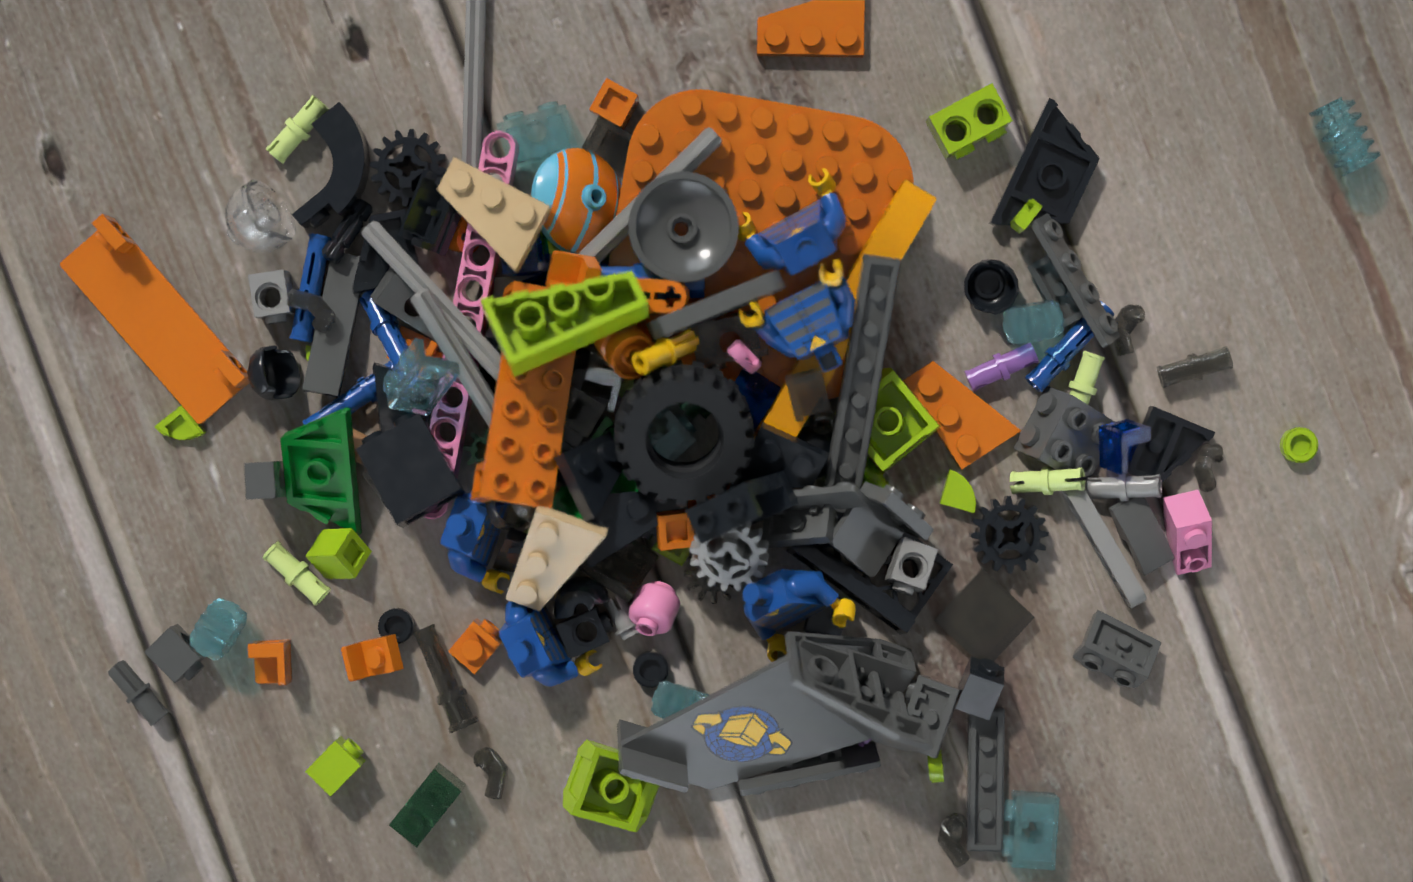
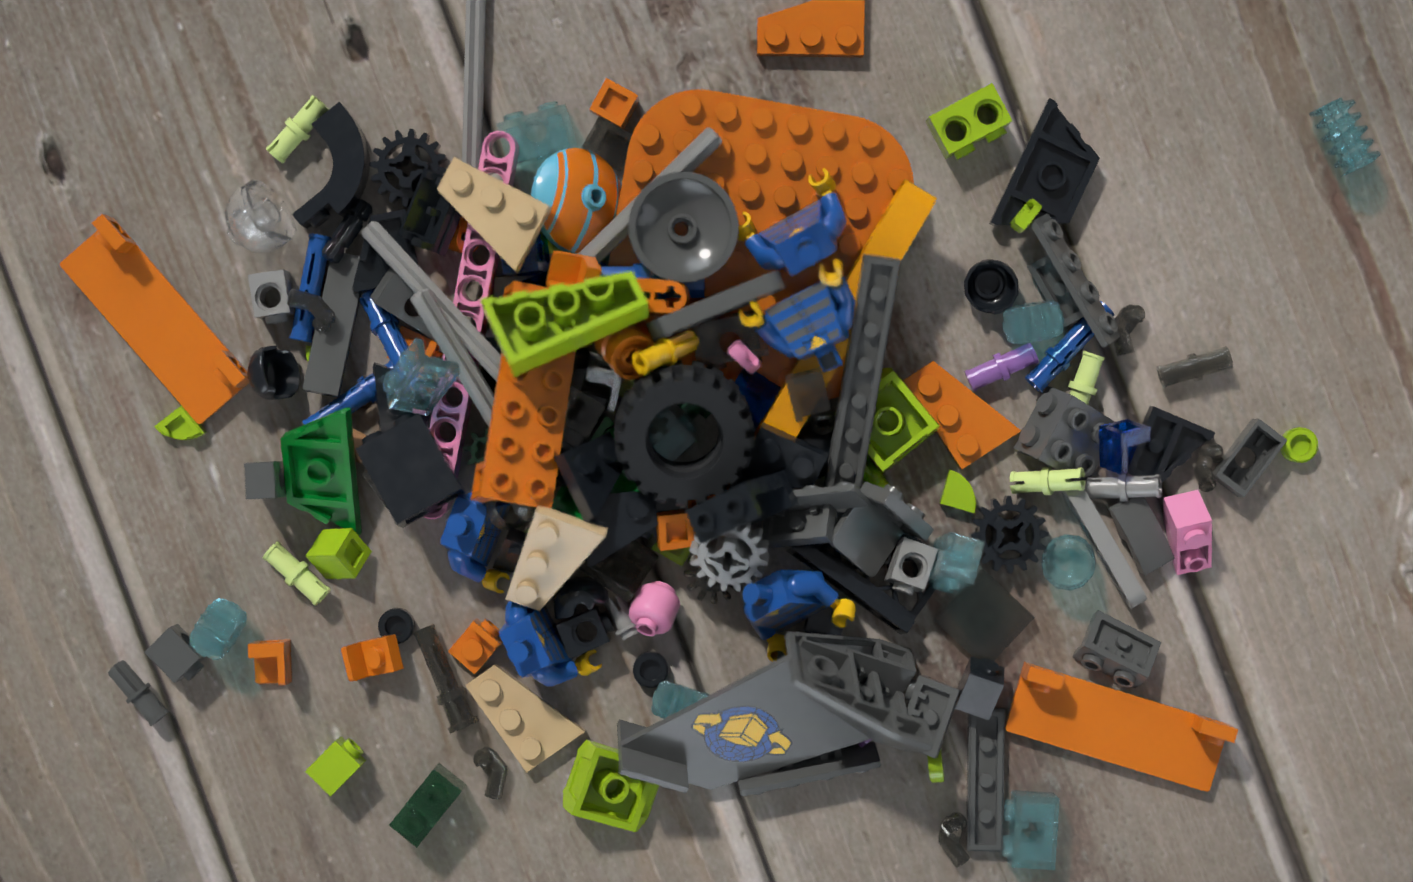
(521, 717): none -> tan wing
(955, 562): none -> clear light blue brick
(1068, 562): none -> clear light blue hair
(1117, 727): none -> orange bracket
(1263, 442): none -> dark grey piece

